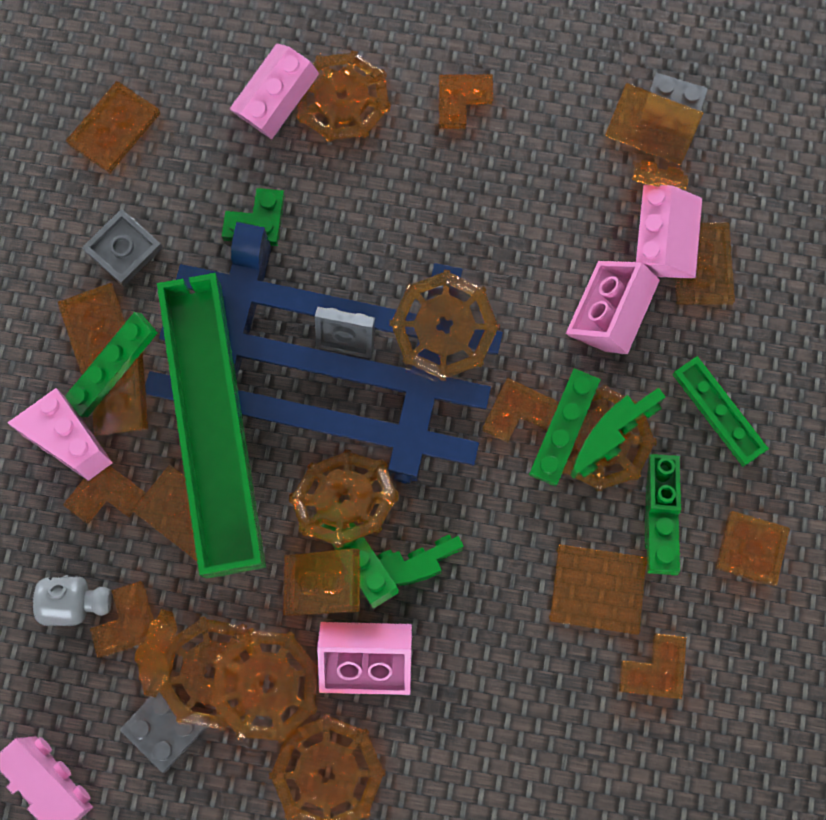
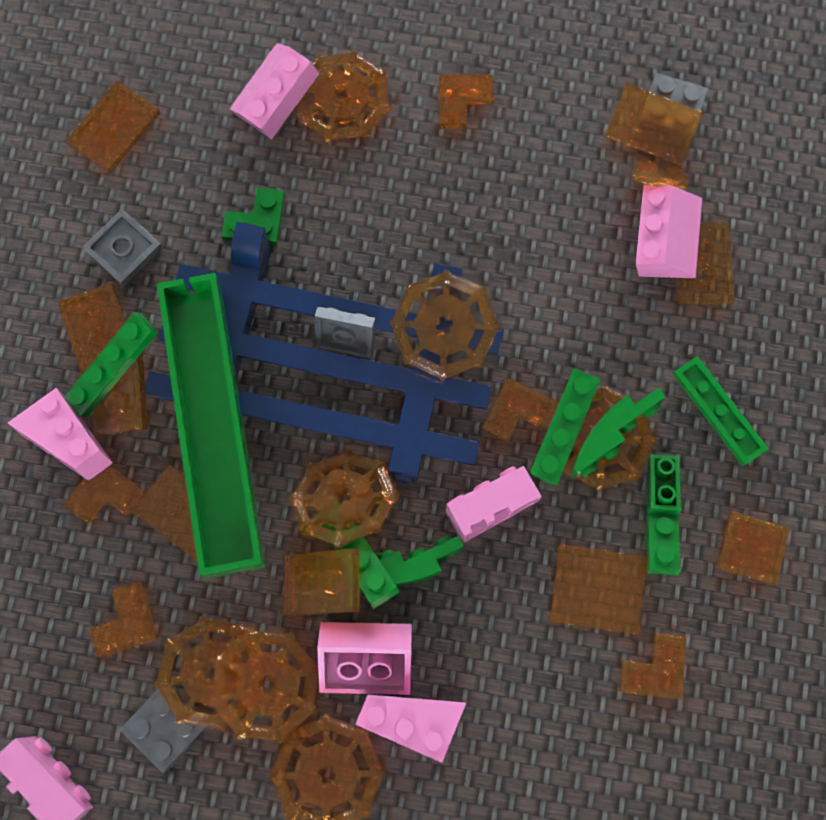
(67, 601): light grey piece -> none
(151, 655): clear orange plate -> none
(413, 722): none -> bright pink wedge
(492, 503): none -> bright pink wedge
(613, 305): bright pink slope -> none

